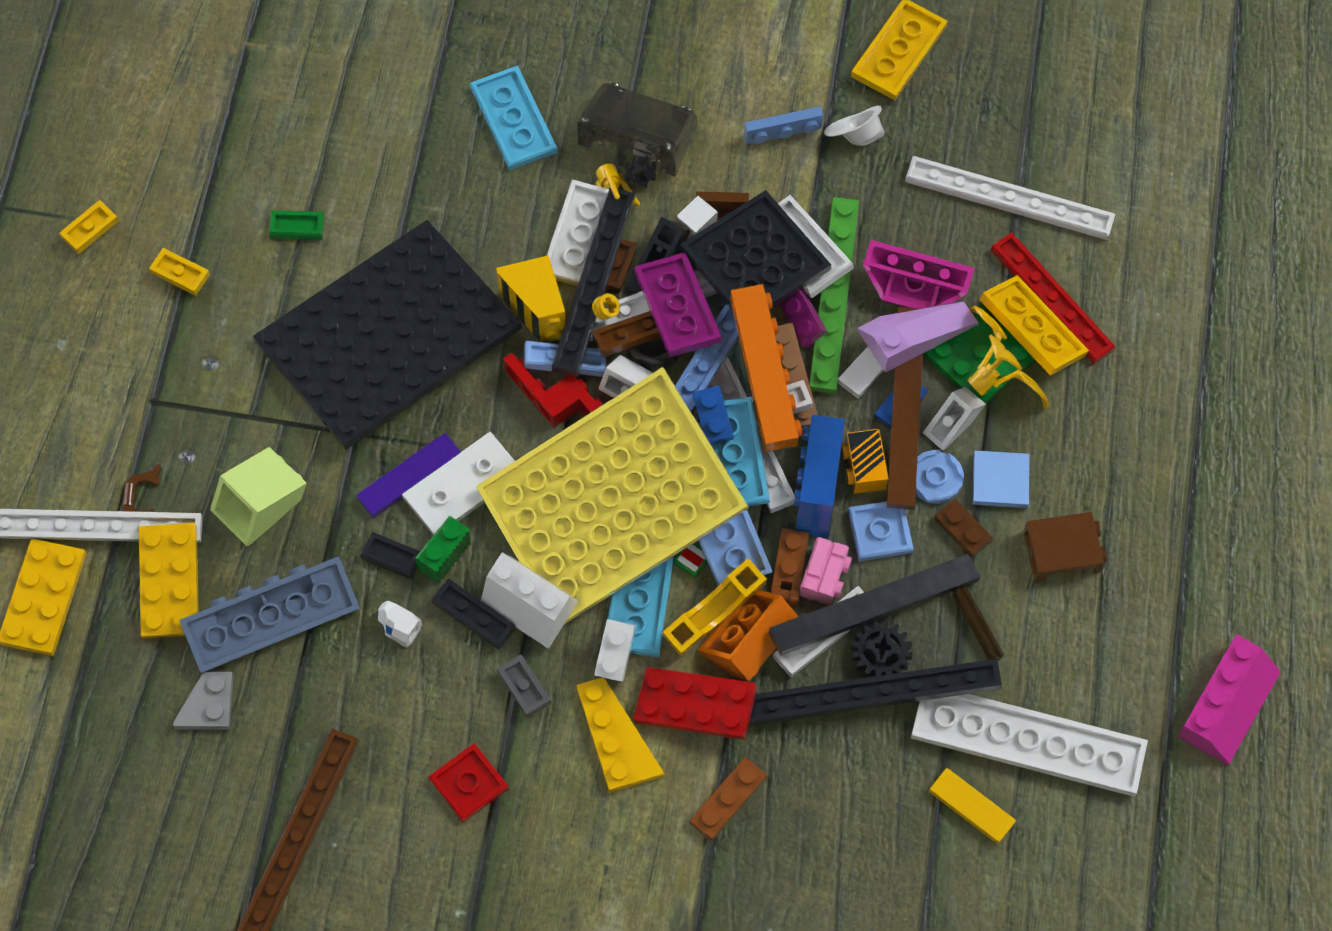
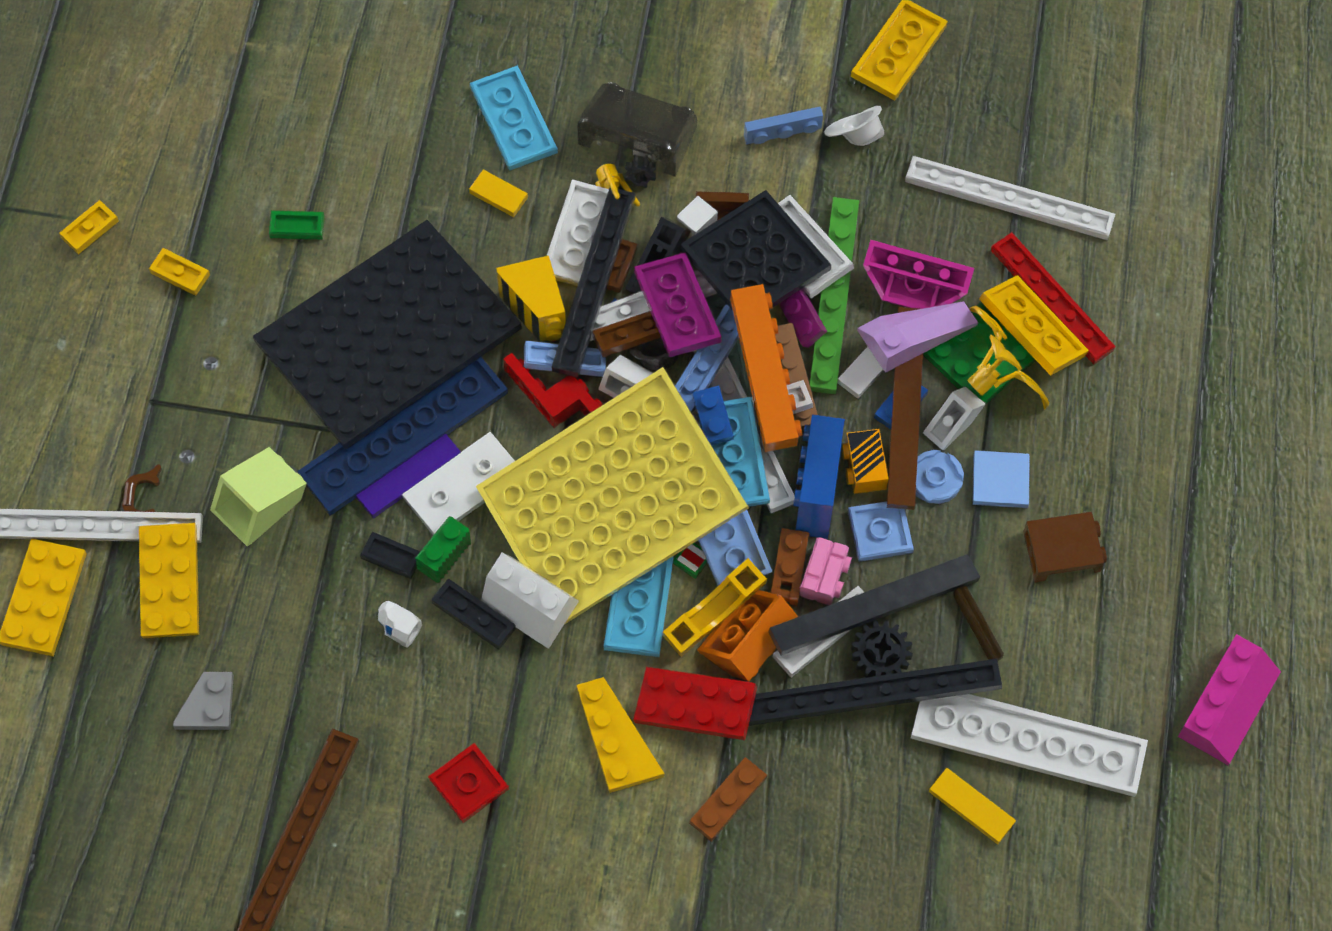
(269, 613): sand blue plate -> none
(343, 473): none -> dark blue plate
(498, 193): none -> yellow tile
(524, 686): dark grey plate -> none
(608, 300): yellow bush -> none
(615, 650): white brick -> none
(963, 528): reddish brown plate -> none

